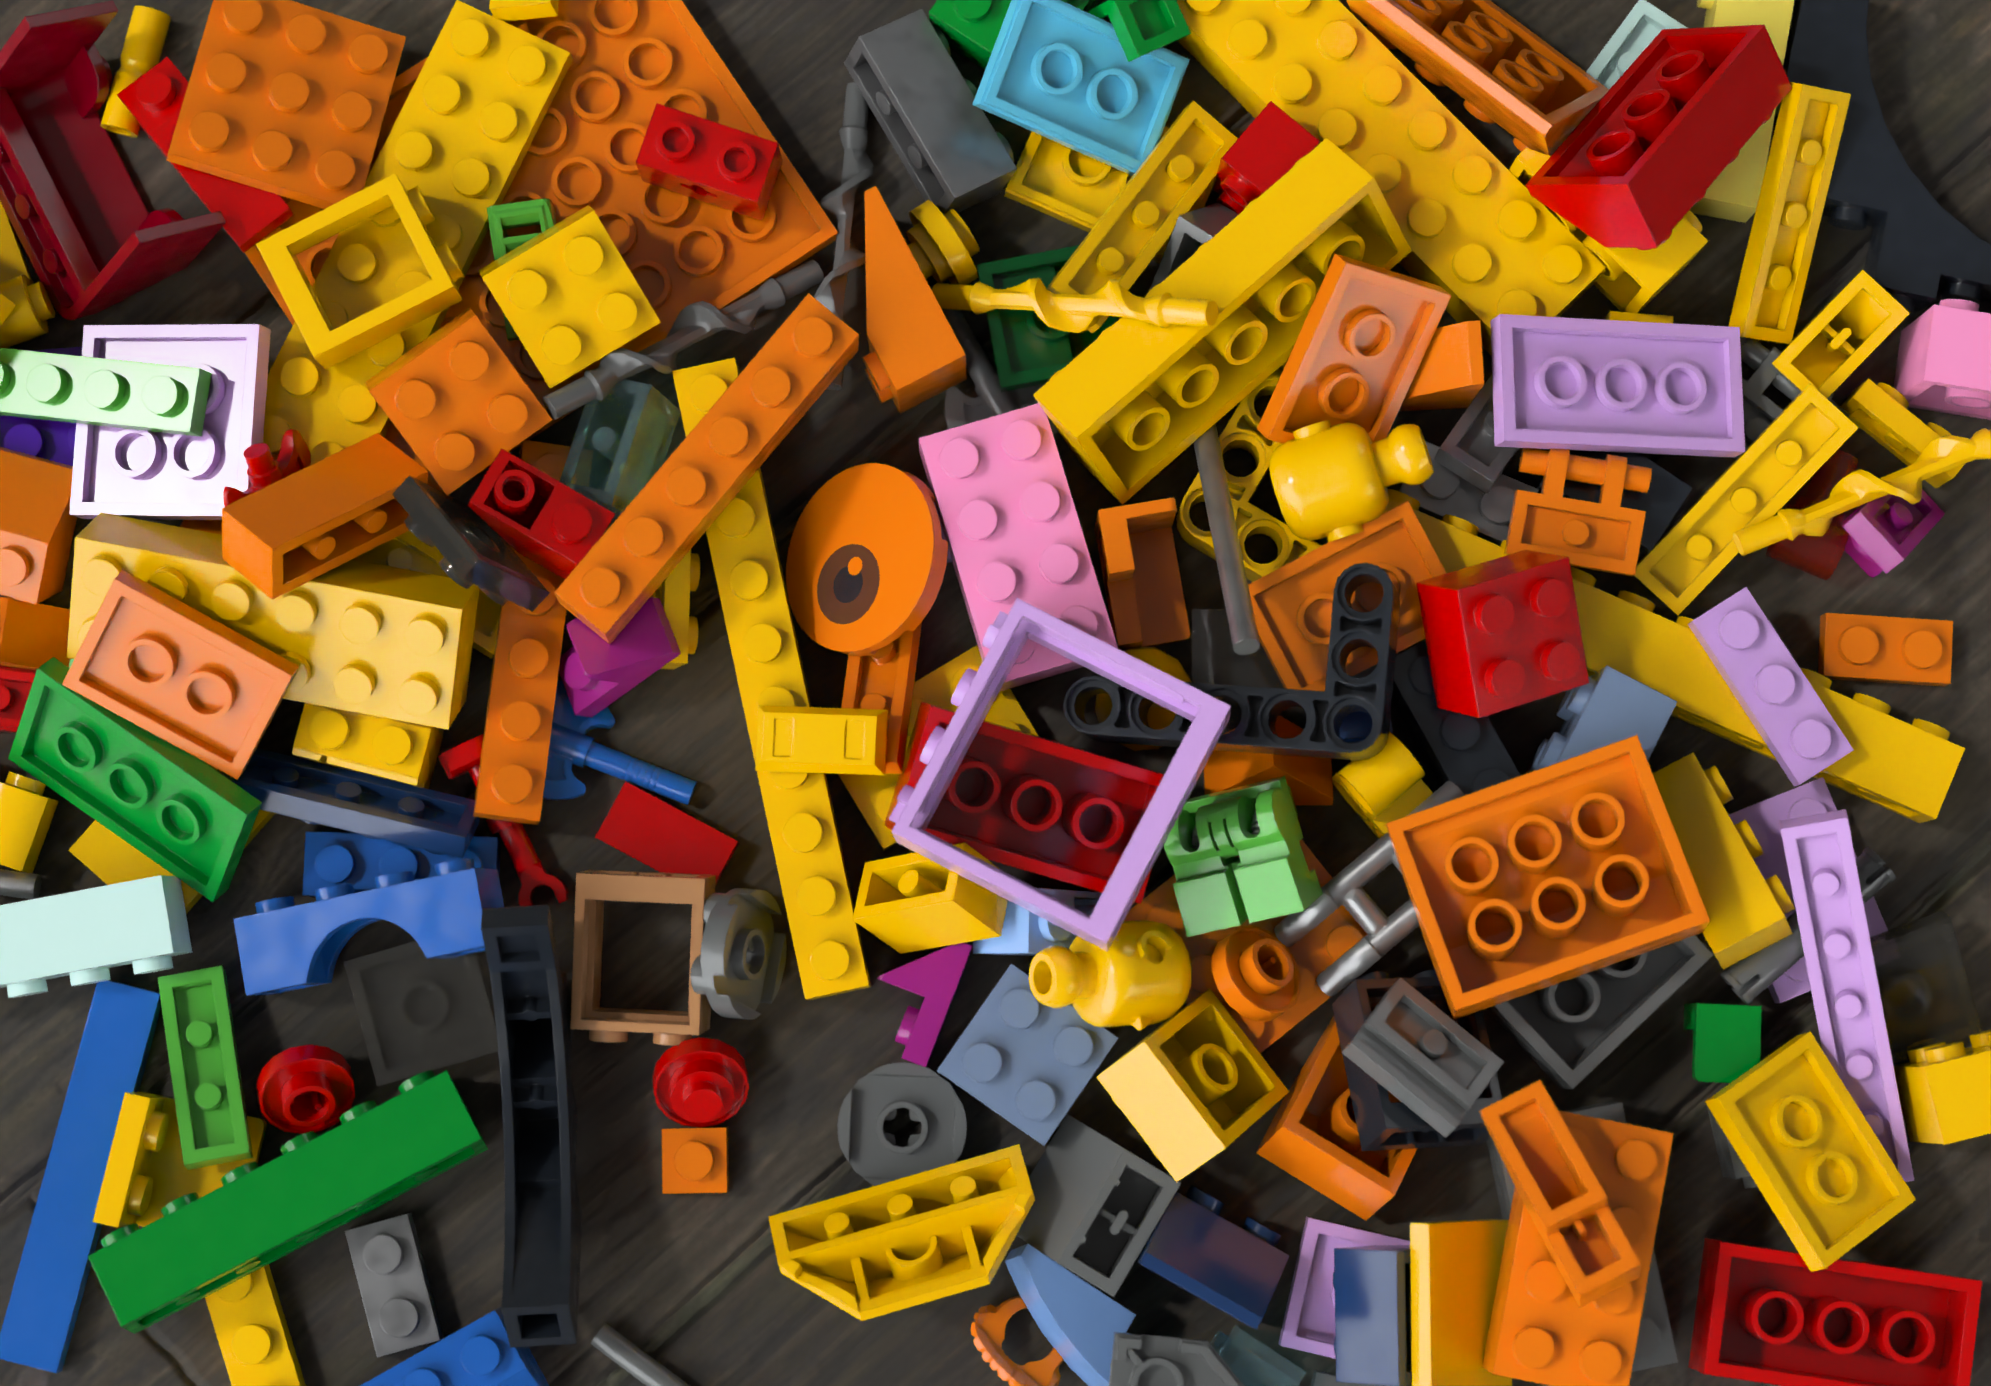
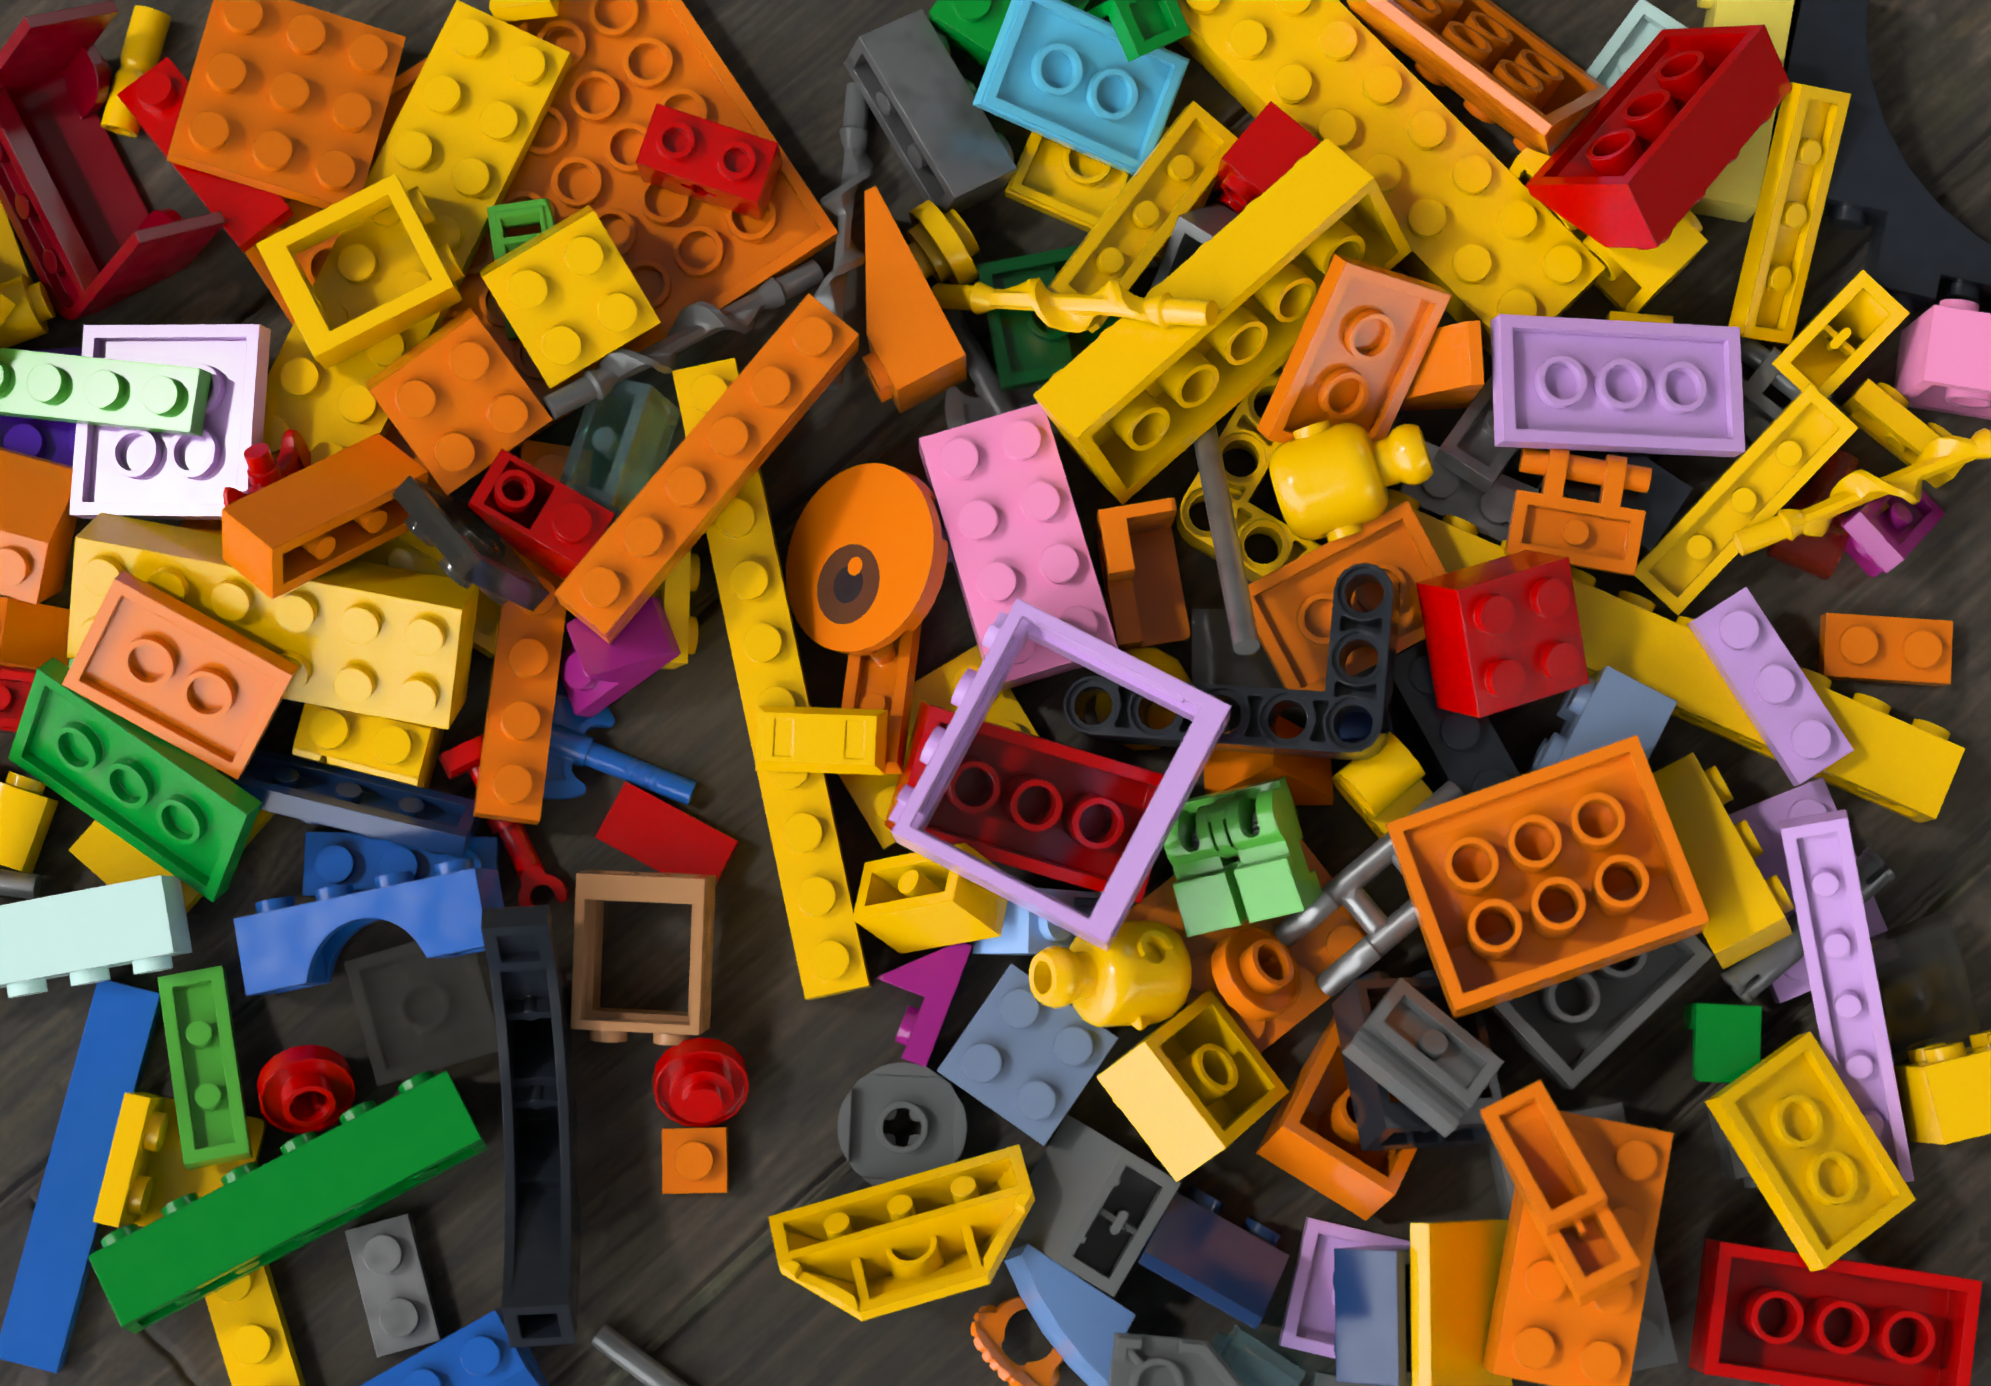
(739, 953): dark grey plate -> none

